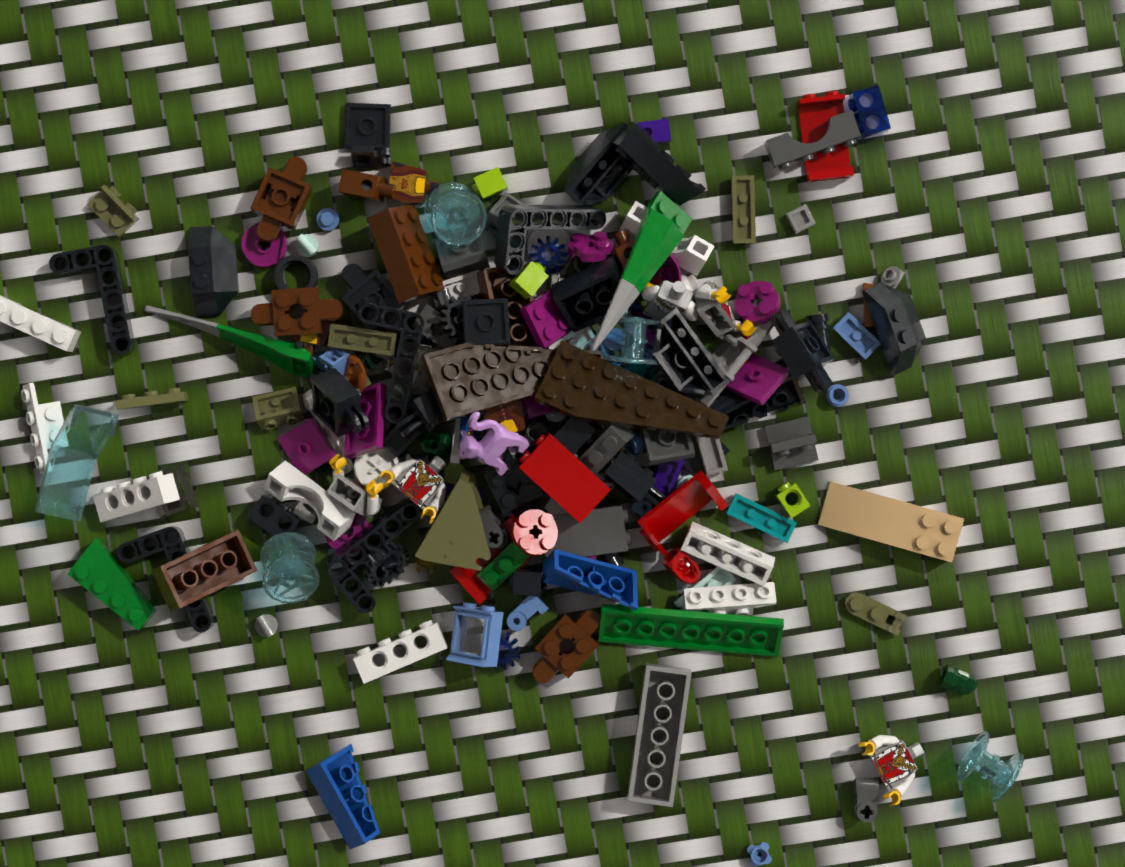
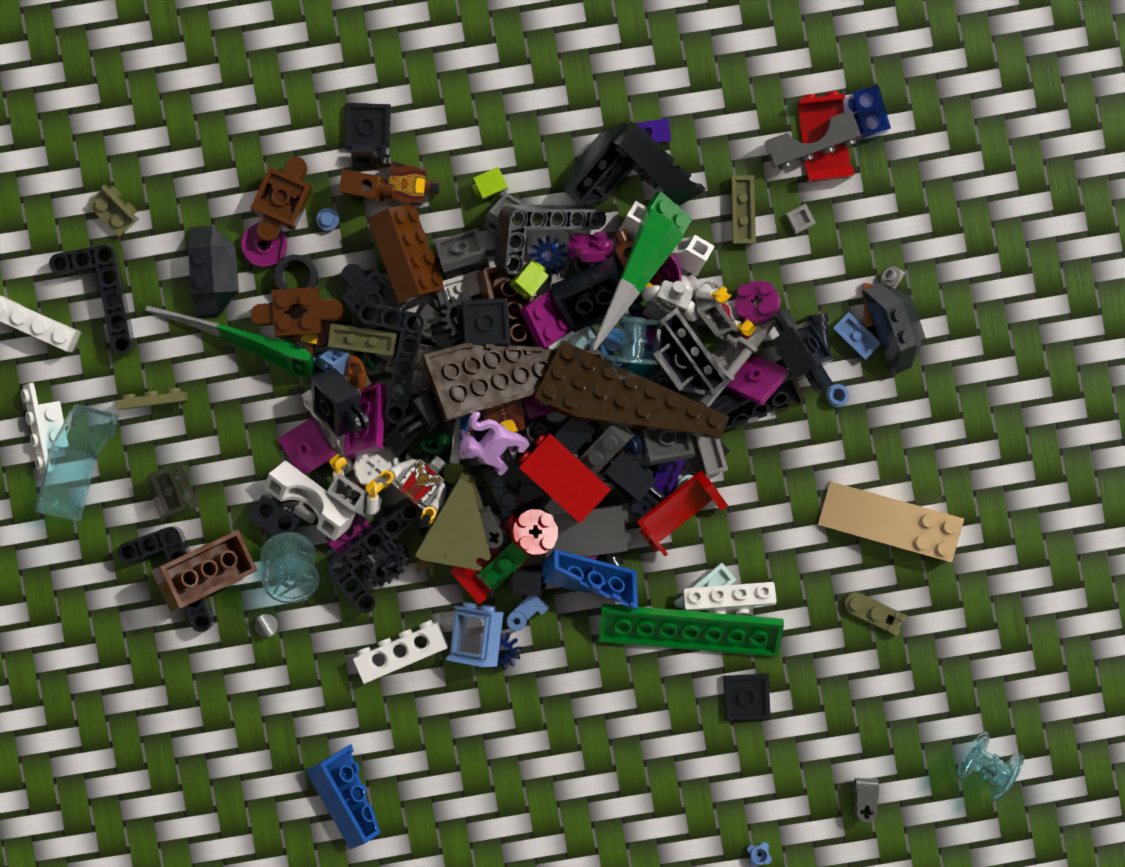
(109, 582): green wedge -> none
(136, 497): white brick -> none
(278, 408): olive bracket -> none
(307, 245): light aqua plate -> none
(458, 228): clear light blue piece -> none
(566, 645): reddish brown brick -> none
(659, 734): light grey brick -> none
(682, 566): red rock -> none
(728, 553): white brick -> none
(746, 696): none -> black tile
(761, 517): teal plate -> none
(791, 443): dark grey bracket -> none
(801, 503): lime brick -> none
(893, 763): torso -> none
(957, 680): dark green rock -> none

